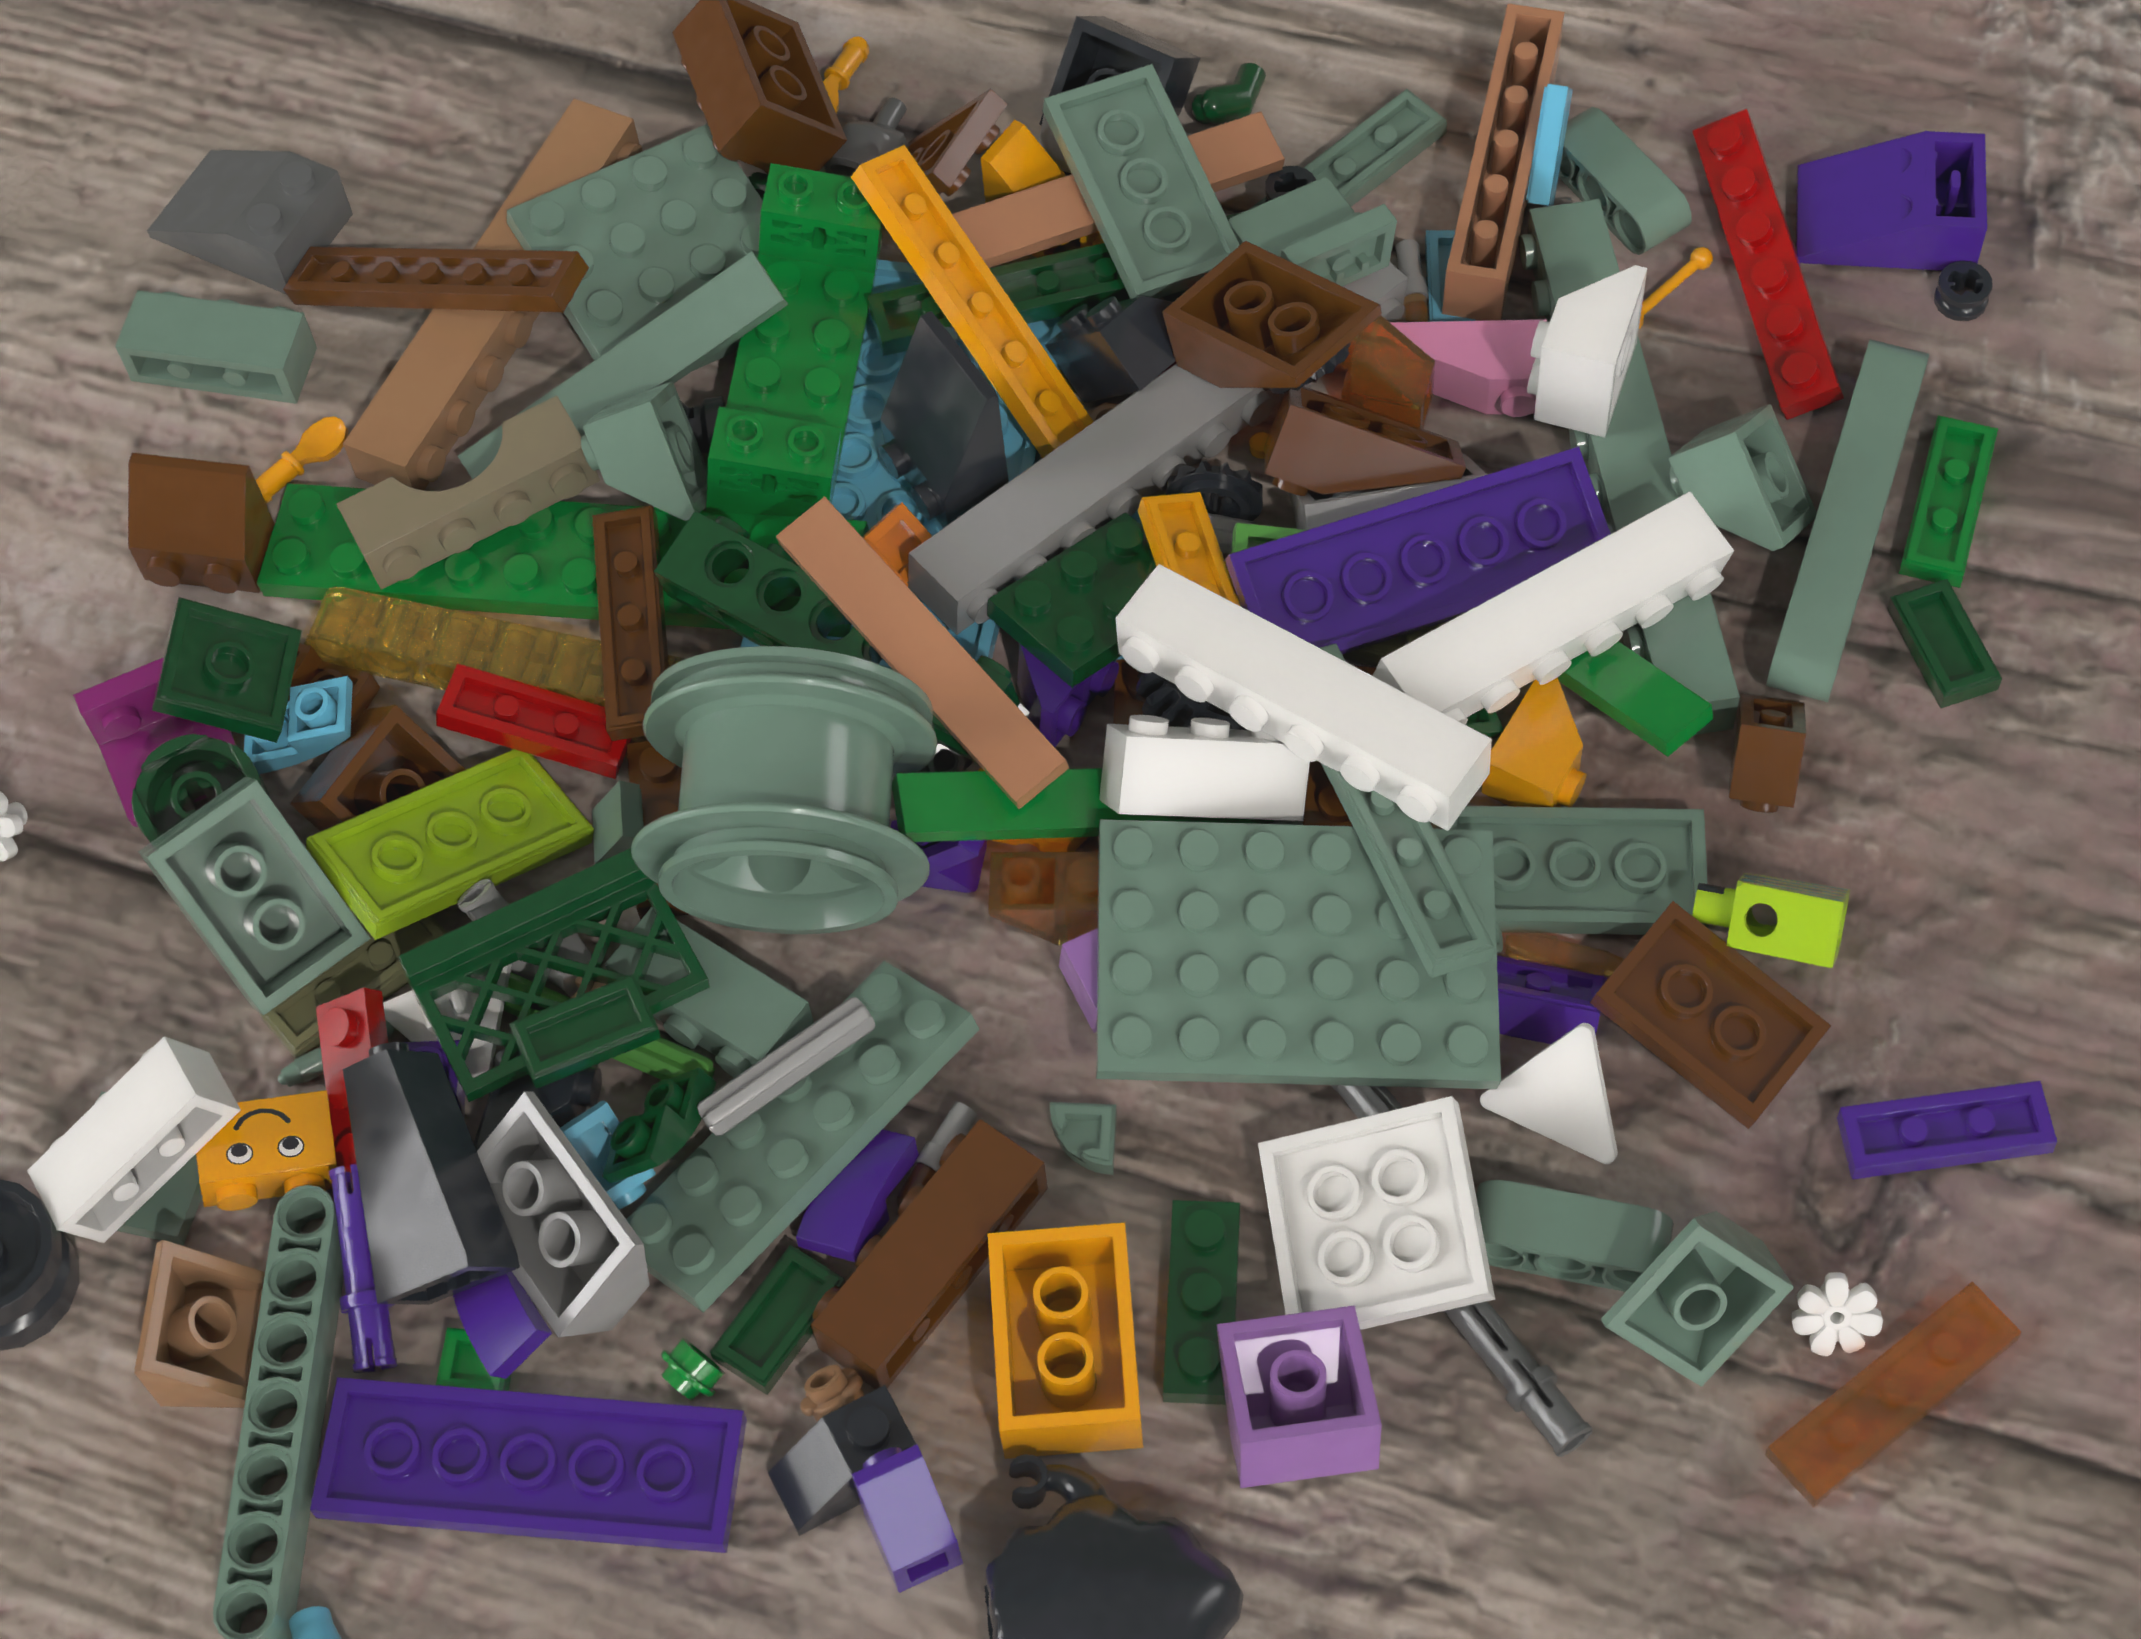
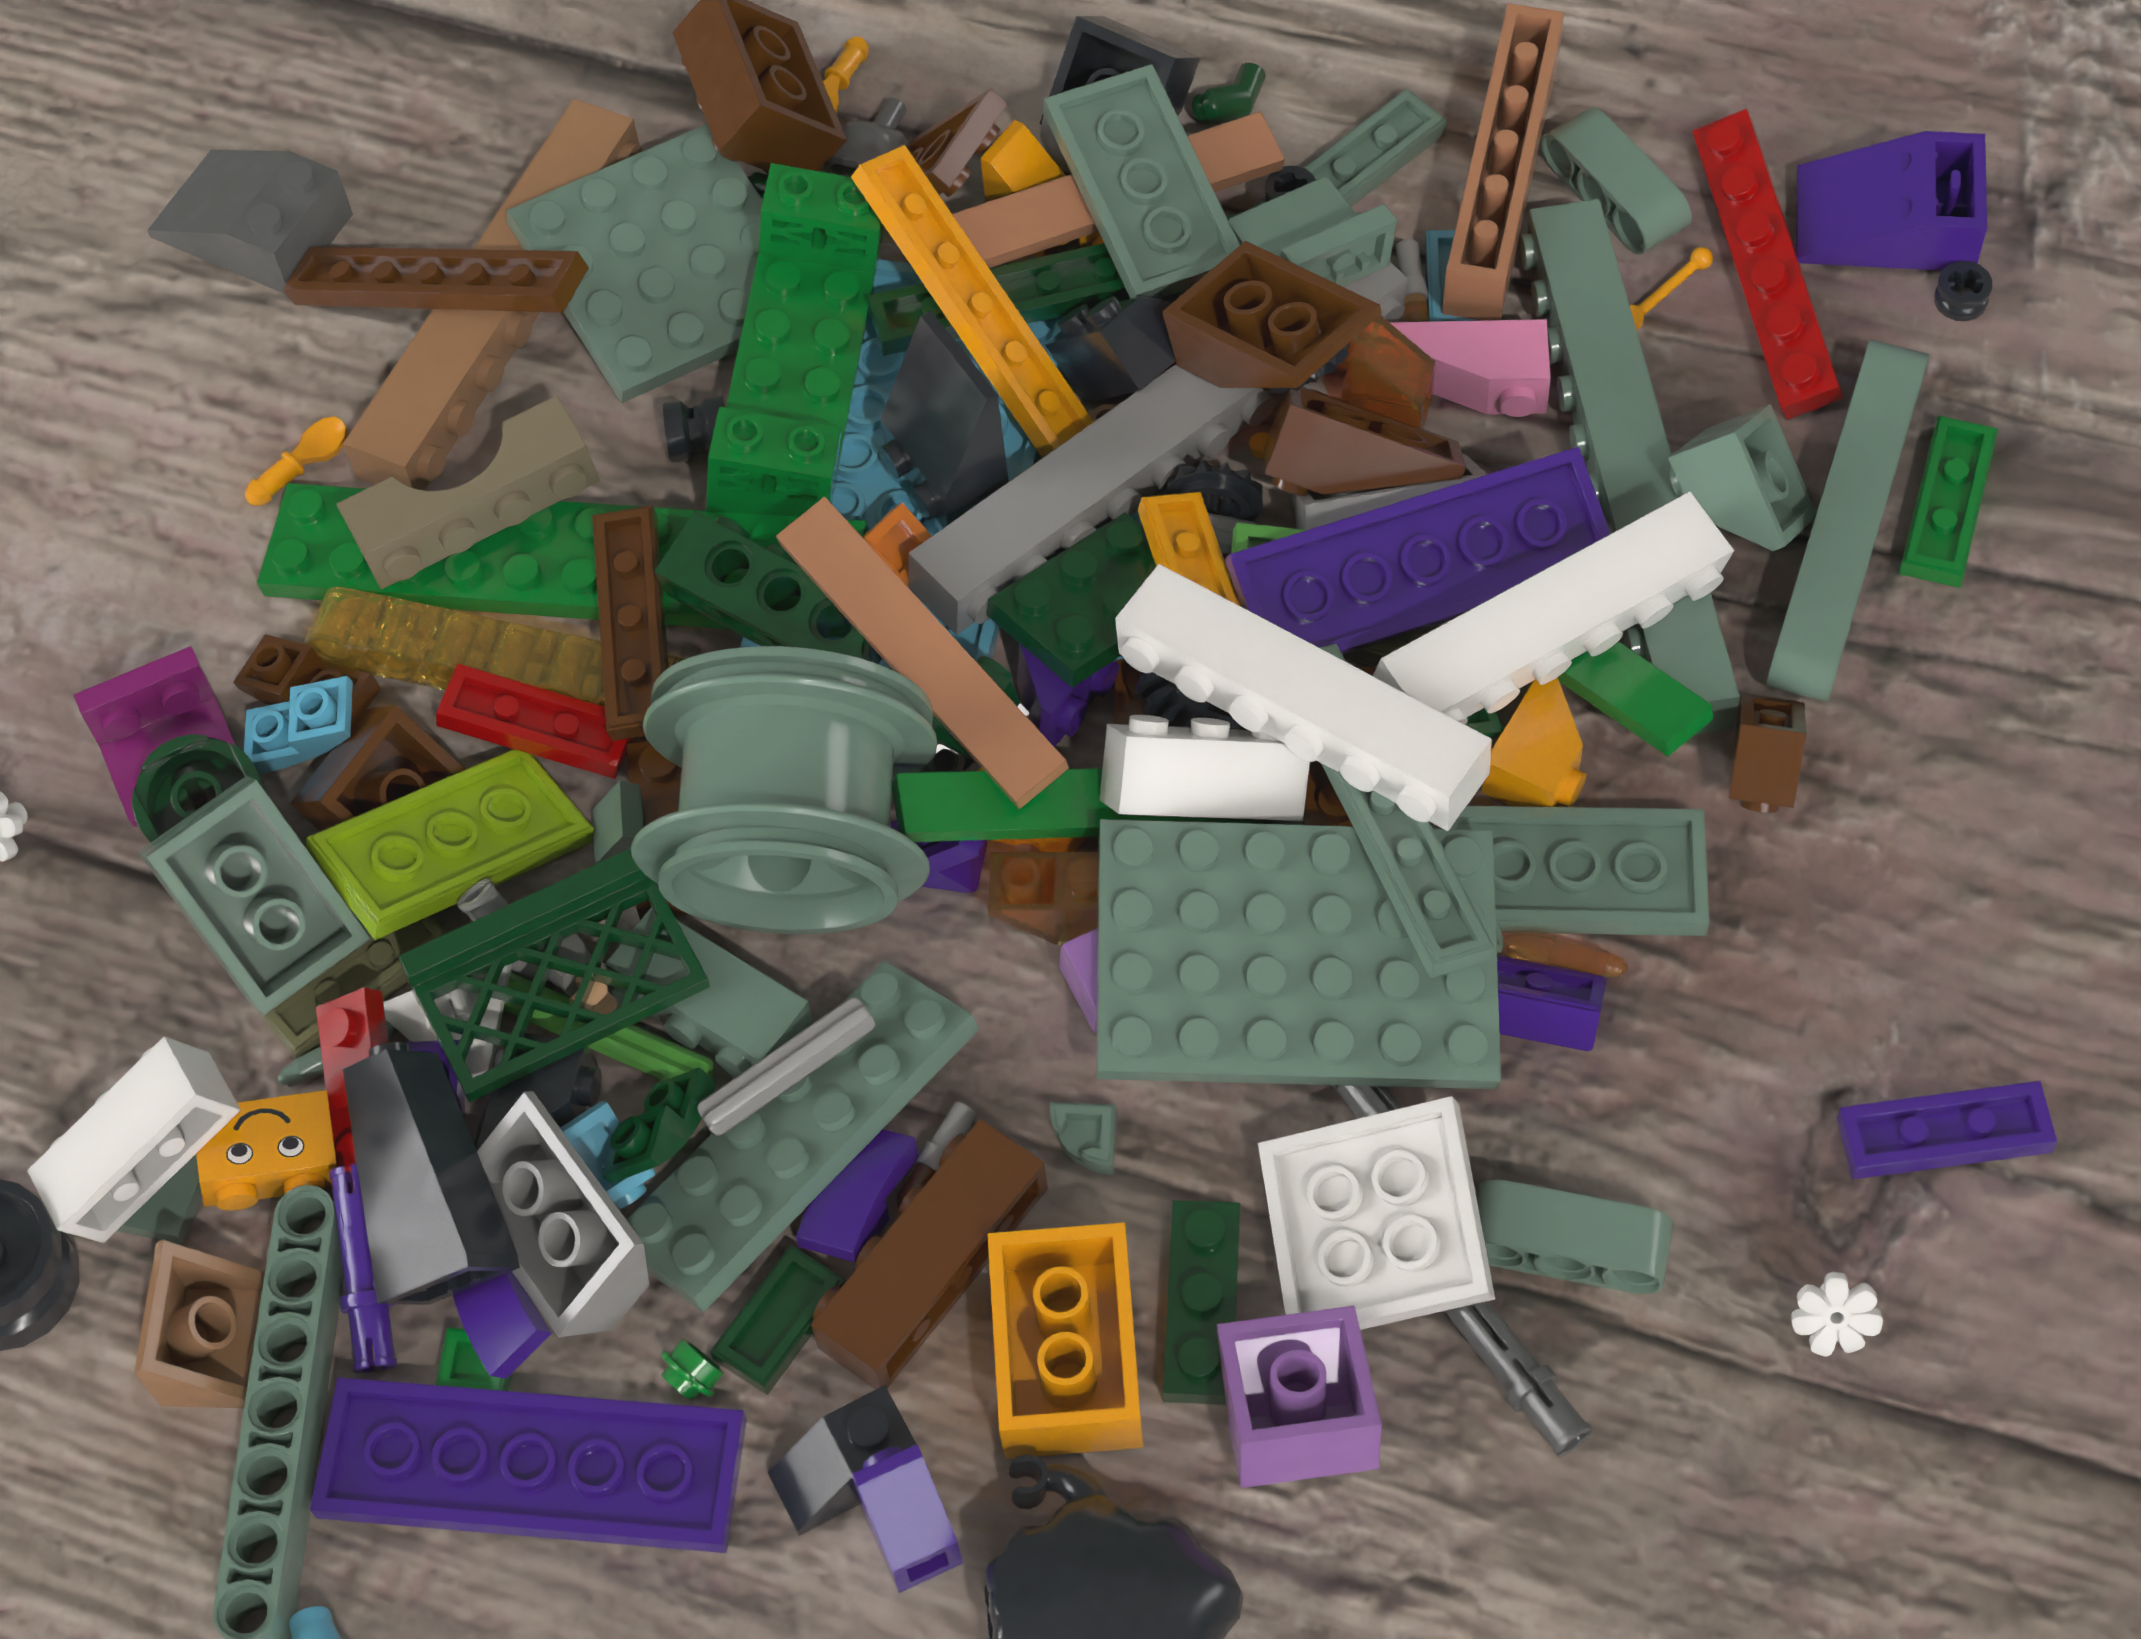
(196, 523): reddish brown slope -> none
(216, 346): sand green brick -> none
(227, 670): dark green tile -> none
(585, 1031): dark green tile -> none
(649, 451): sand green slope -> none
(659, 350): sand green tile -> none
(830, 1390): medium nougat plate -> none
(1549, 145): medium azure tile -> none
(1561, 1096): white piece -> none
(1587, 352): white slope -> none
(1701, 1297): sand green slope -> none
(1710, 1014): reddish brown plate -> none
(1807, 914): lime torso -> none
(1892, 1394): clear orange tile -> none
(1944, 643): dark green tile -> none

